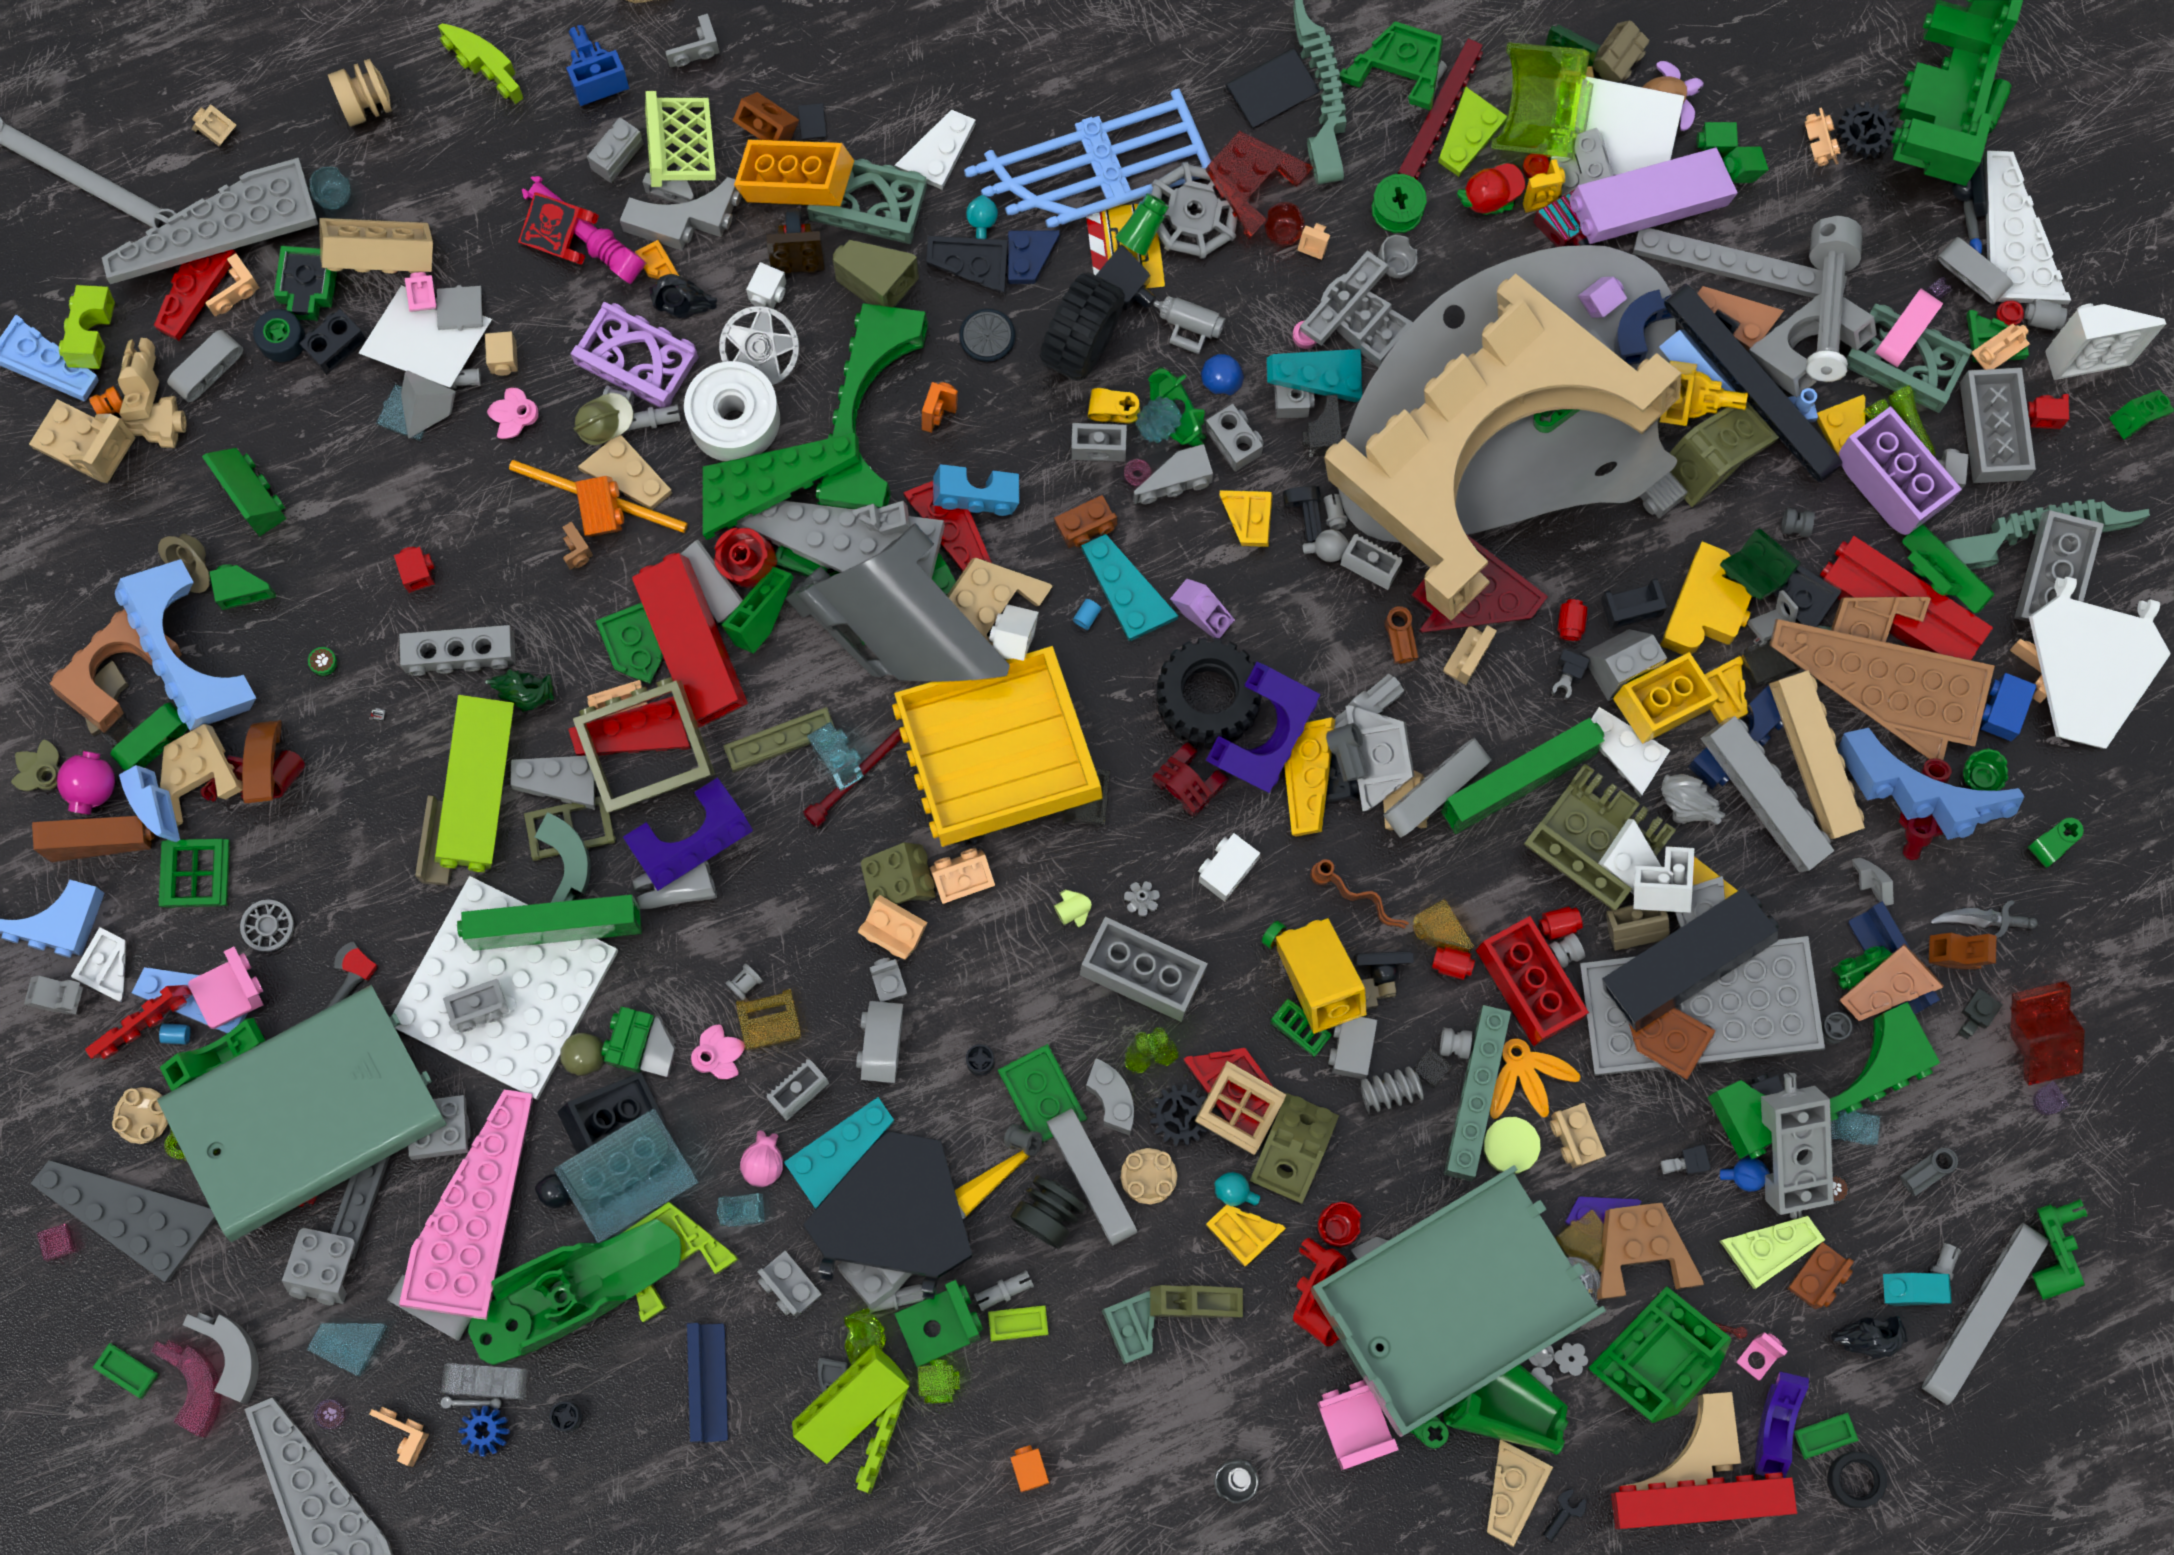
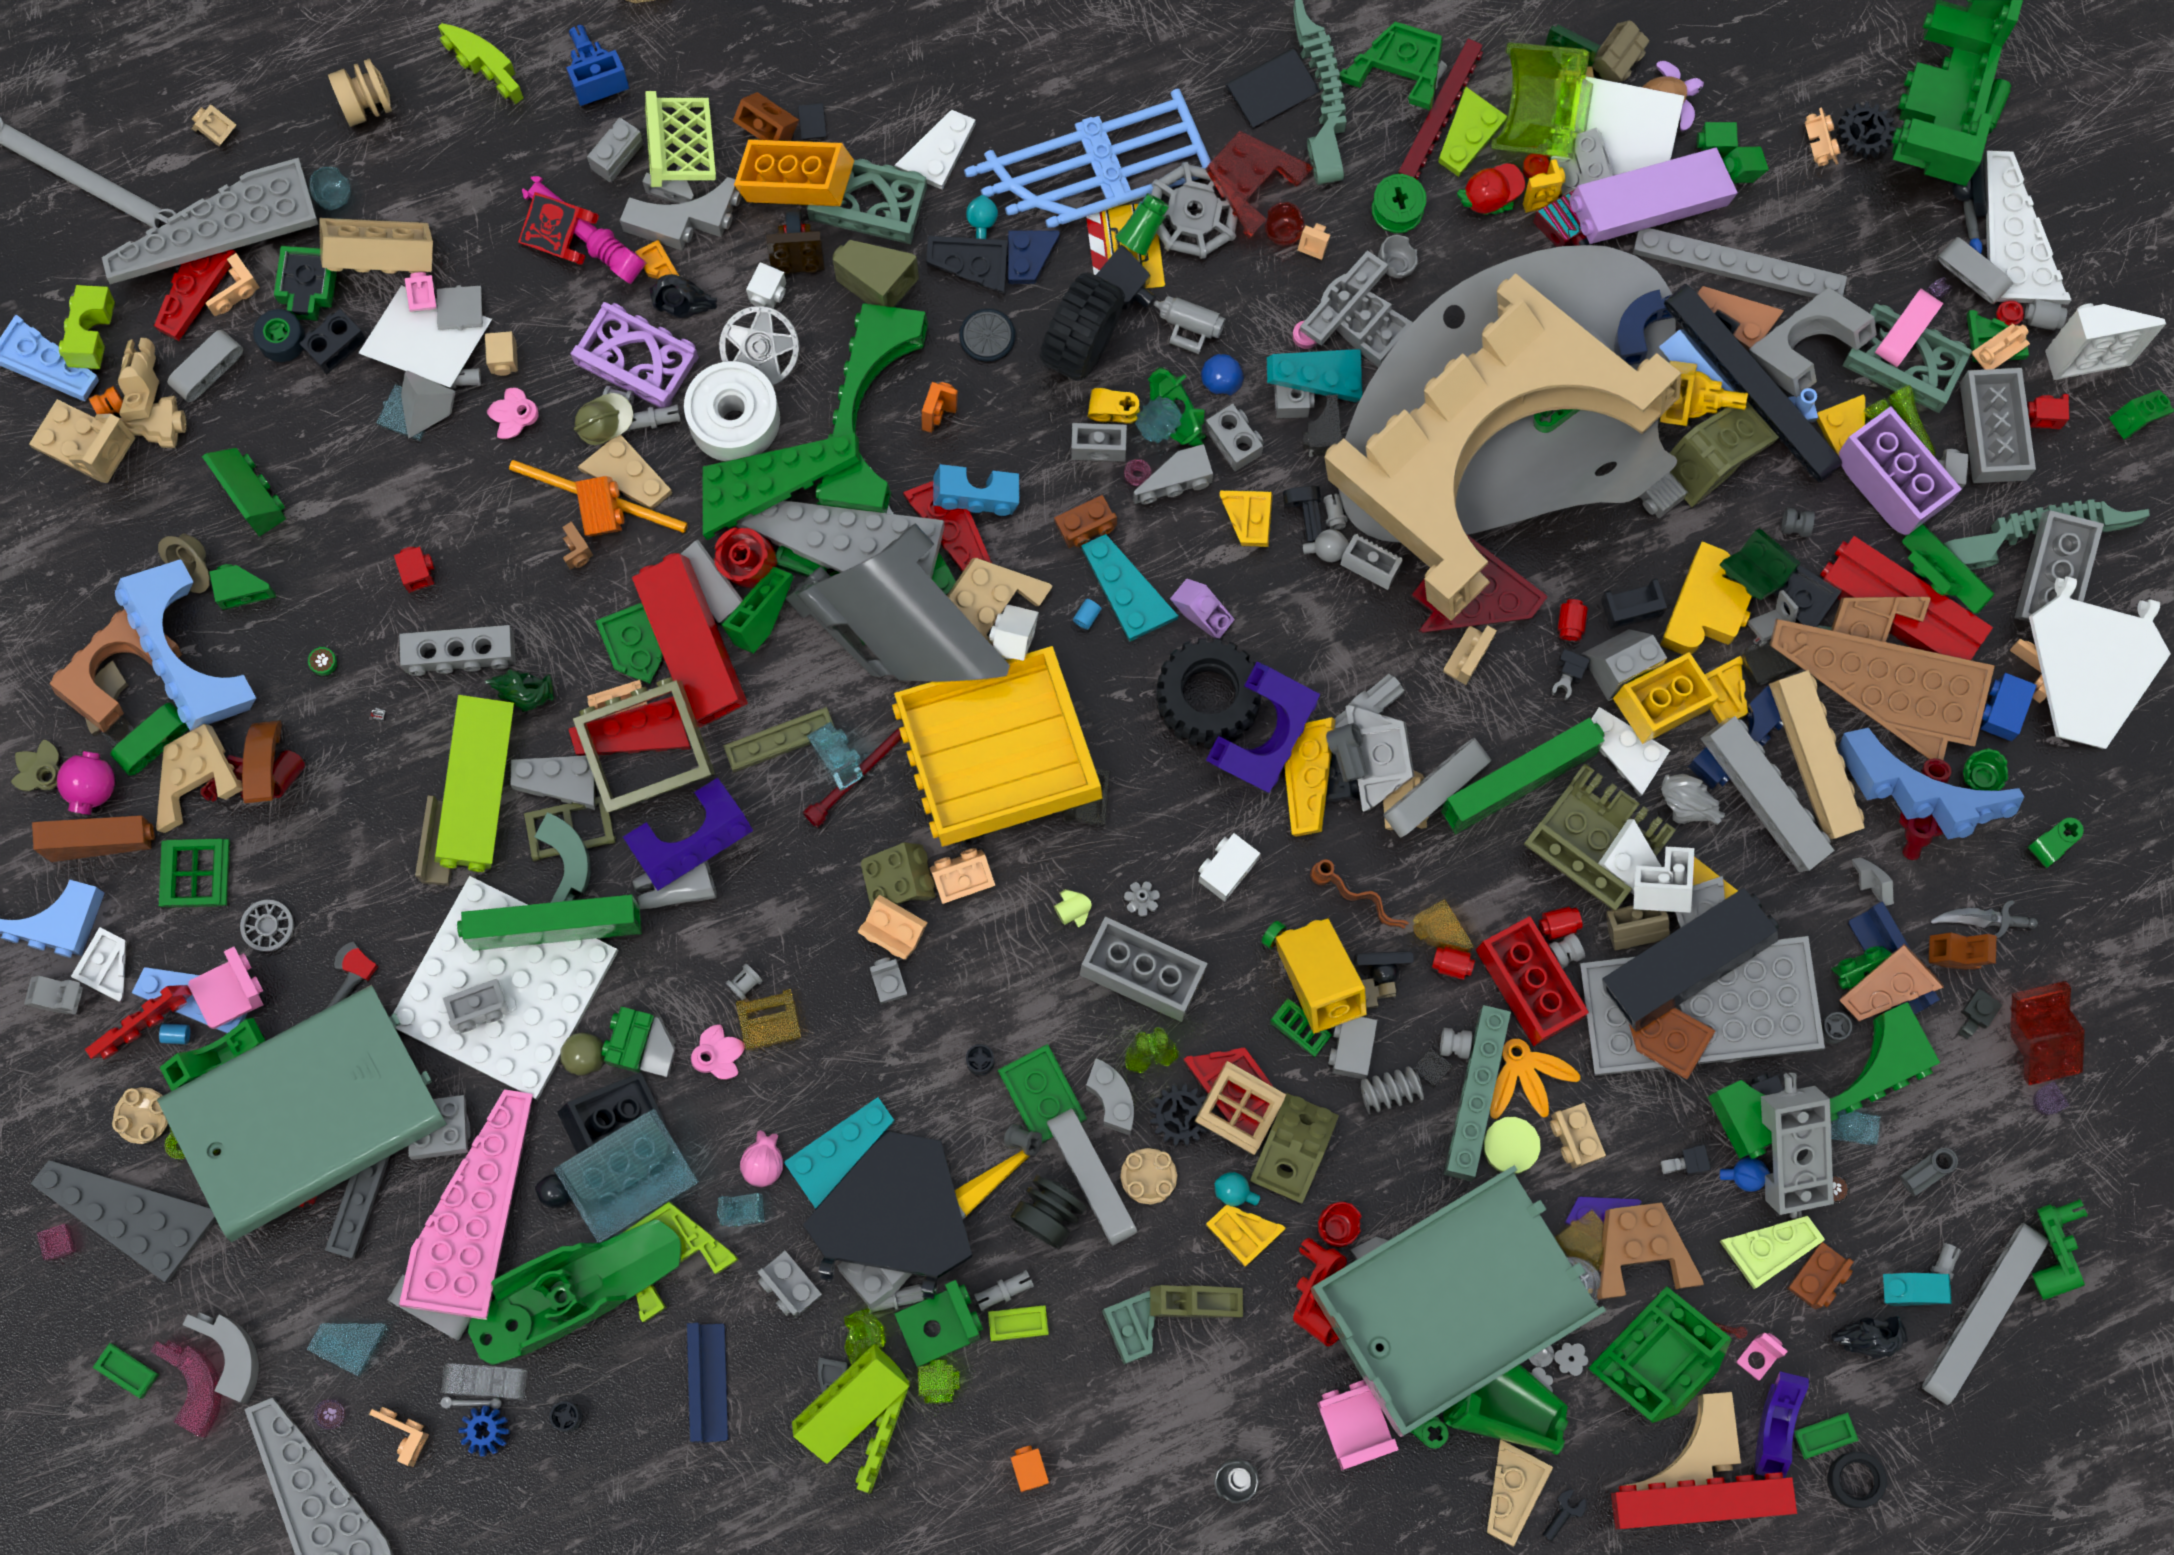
(150, 802): light blue slope -> none
(318, 1266): light grey bracket -> none
(702, 49): light grey bracket -> none
(797, 1090): light grey brick -> none
(881, 1041): light grey brick -> none
(886, 519): light grey slope -> none
(1185, 782): dark red piece -> none
(1401, 638): dark orange piece -> none
(1602, 296): lavender brick -> none
(1834, 249): light grey piece -> none

